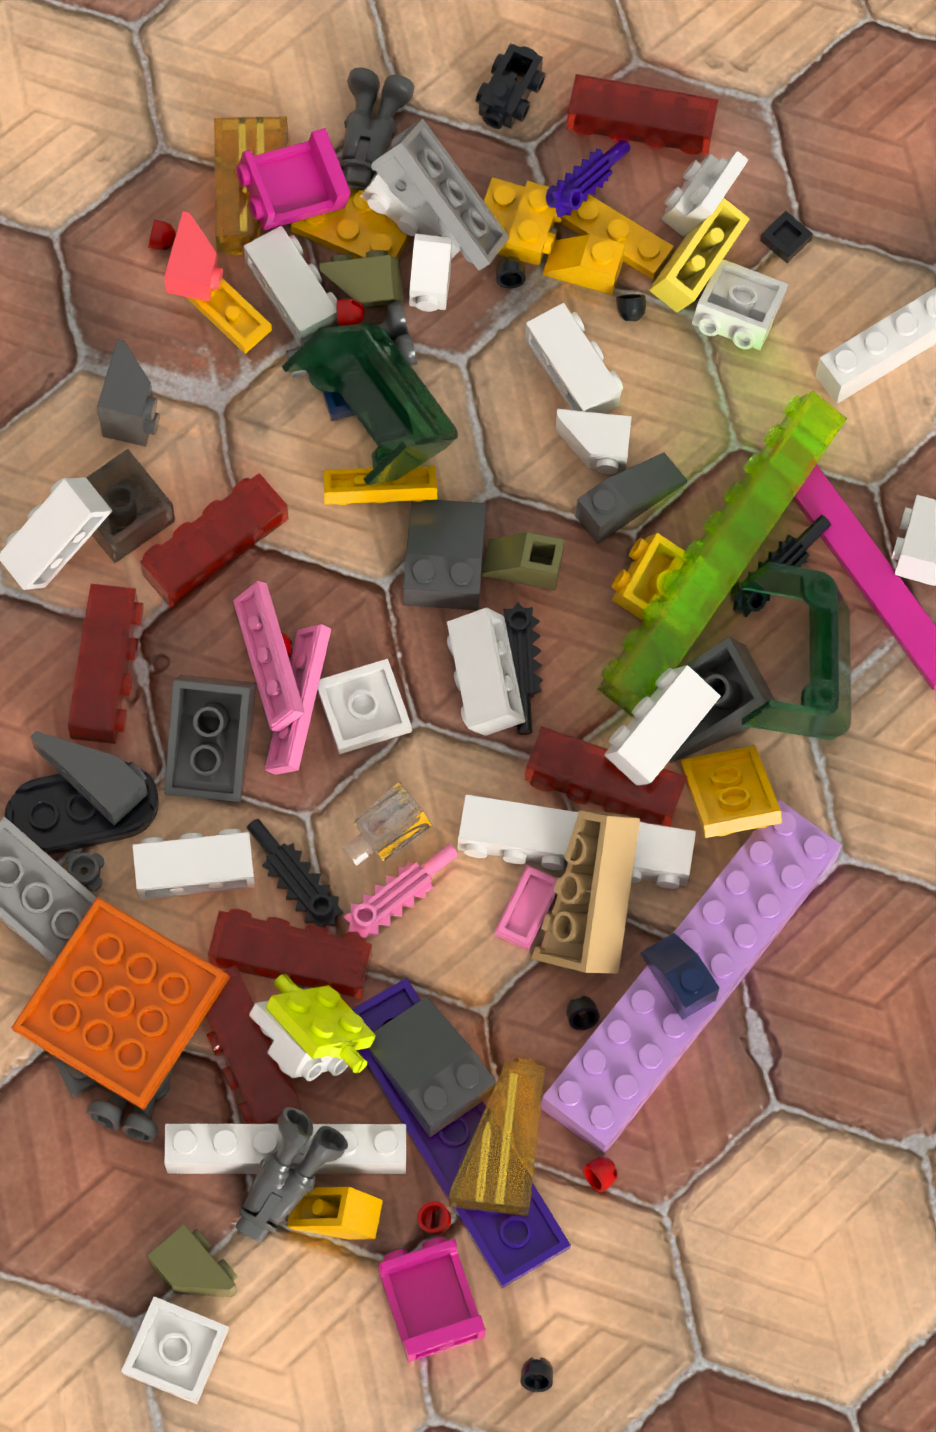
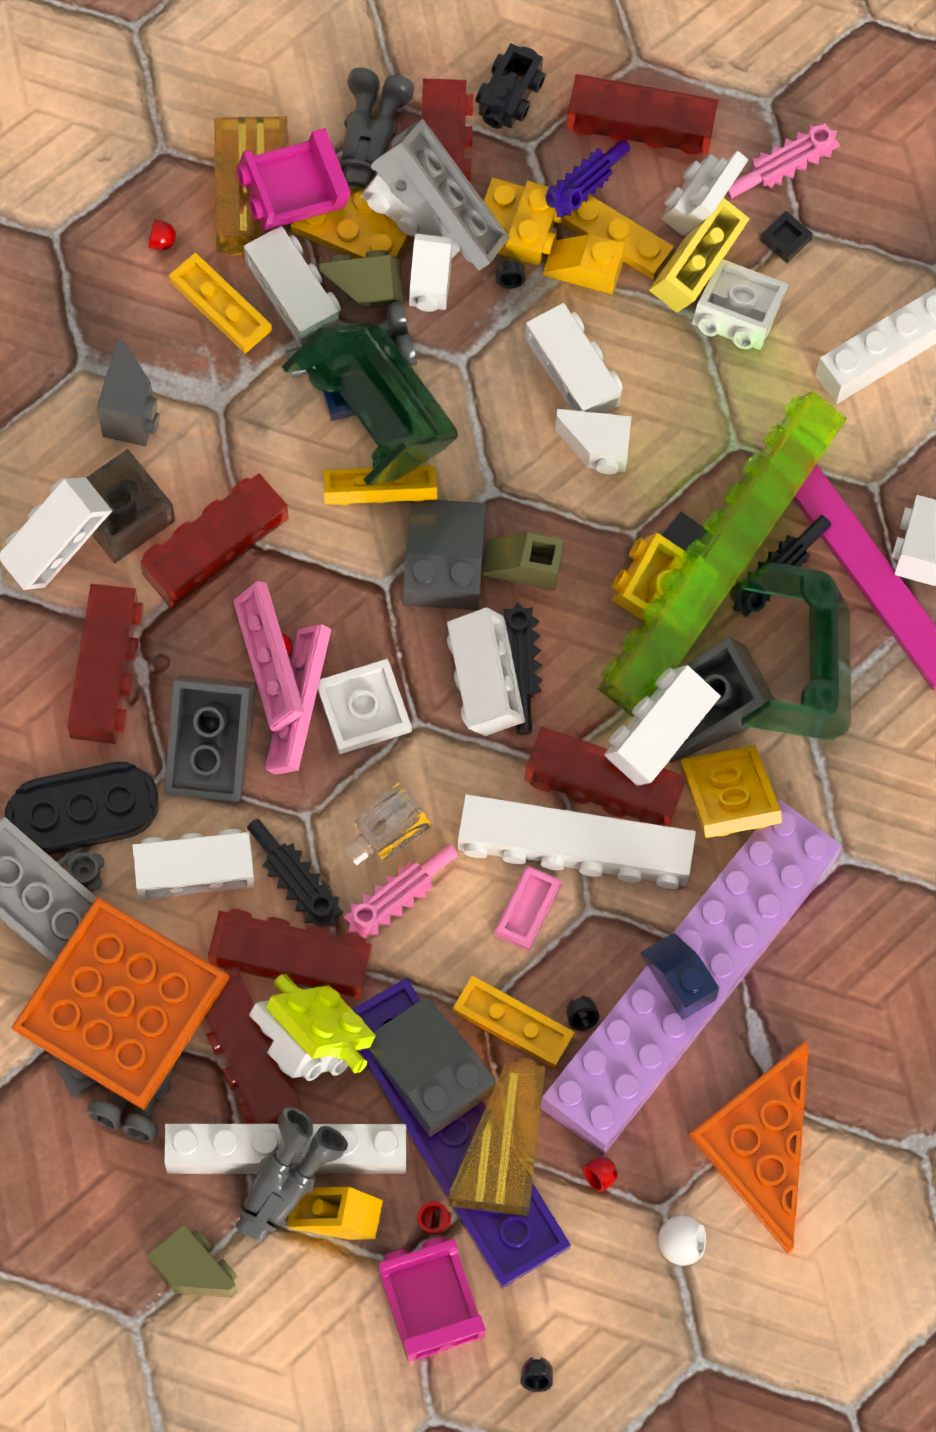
(97, 775): dark grey slope -> none
(175, 1350): white plate -> none
(192, 263): coral slope -> none
(349, 312): red hinge -> none
(444, 112): none -> clear red brick
(513, 1022): none -> yellow plate
(592, 895): tan wedge -> none
(627, 496): dark grey slope -> none
(631, 306): black hinge -> none
(682, 1240): none -> white piece
(683, 531): none -> black tile
(759, 1143): none -> orange tile
(785, 160): none -> bright pink piece

